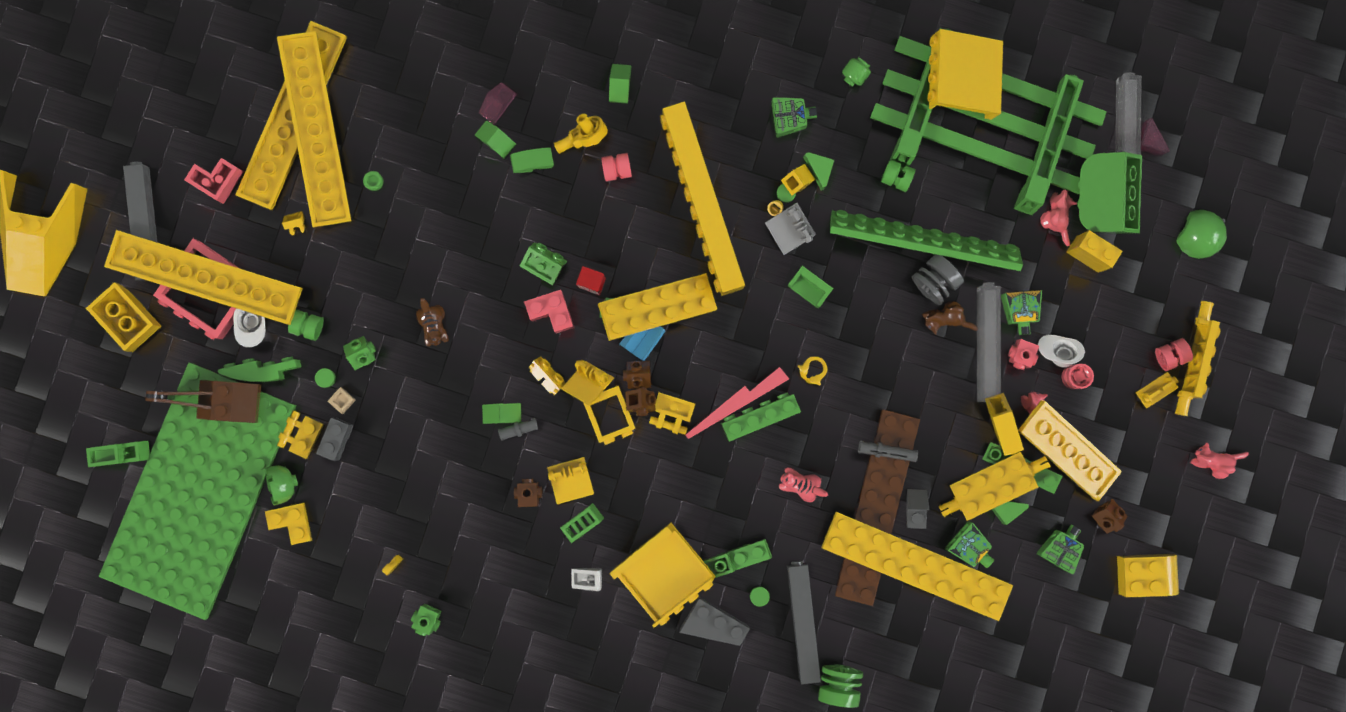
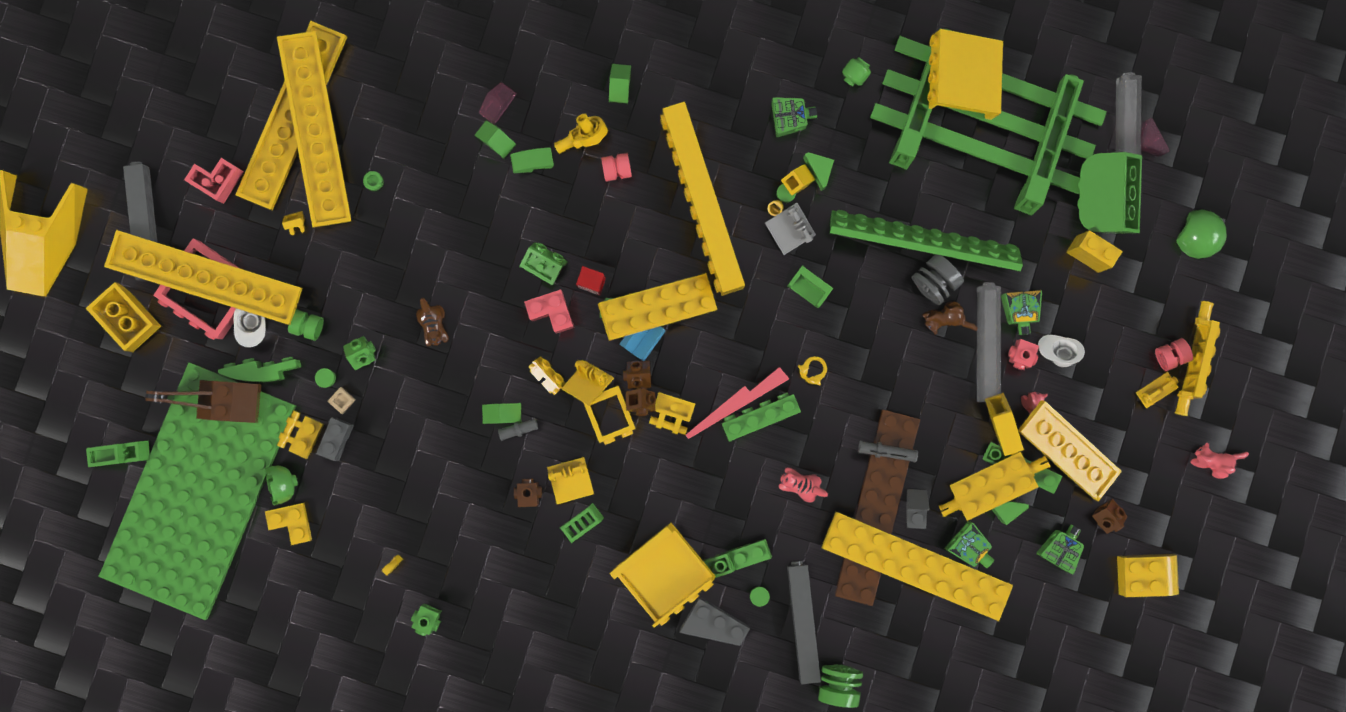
(587, 578): white slope -> none
(891, 175): bright green wheel -> none
(1058, 217): coral animal -> none
(1077, 376): coral wheel -> none

